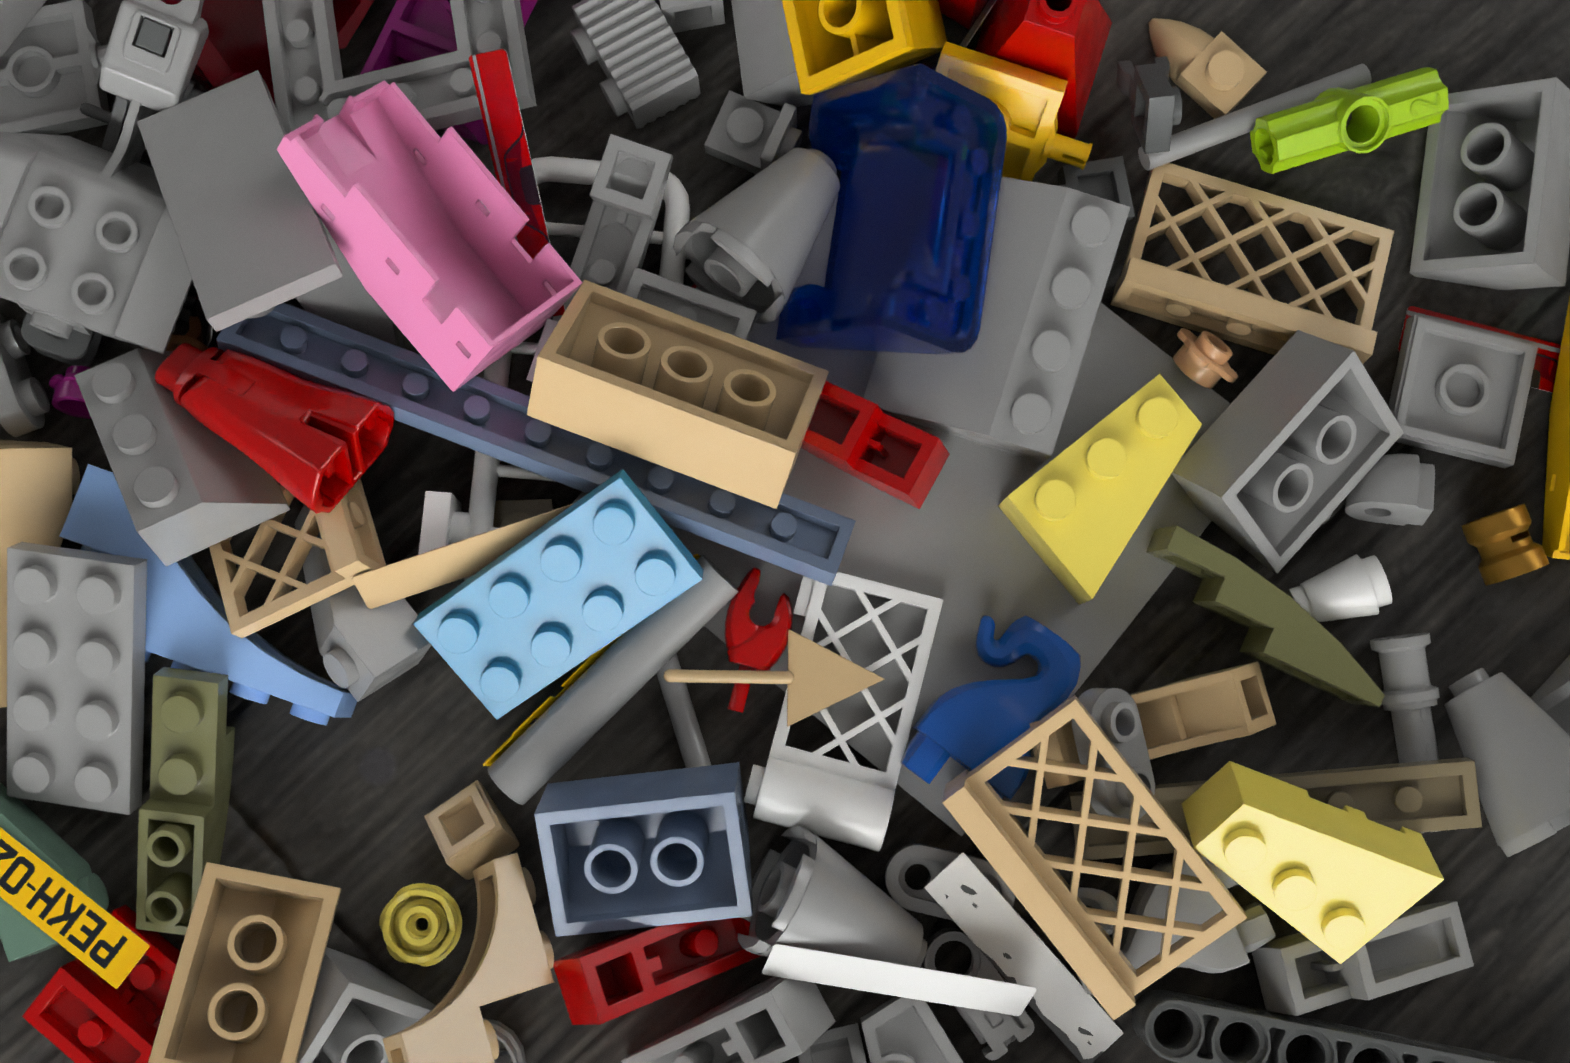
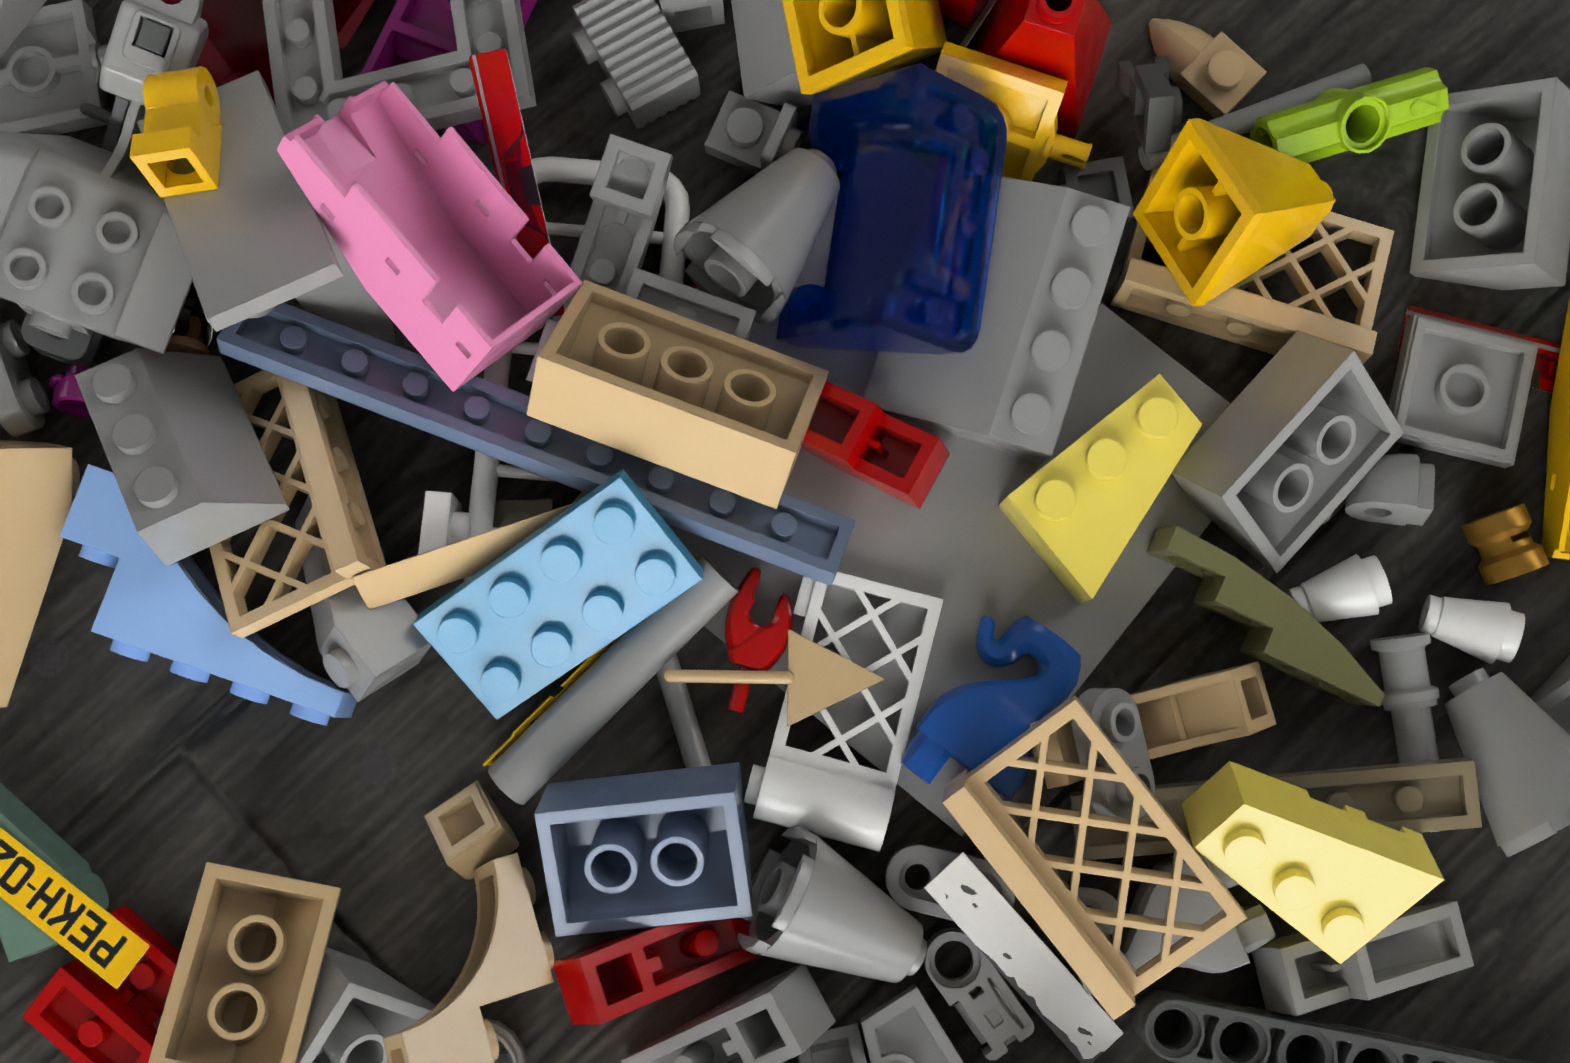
(75, 677): light grey plate -> none
(179, 124): none -> yellow leg
(188, 795): olive slope -> none
(295, 429): red piece -> none
(400, 929): light yellow plate -> none
(897, 980): white sticker -> none
(1204, 358): light nougat plate -> none
(1227, 208): none -> yellow slope
(1474, 626): none -> white cone

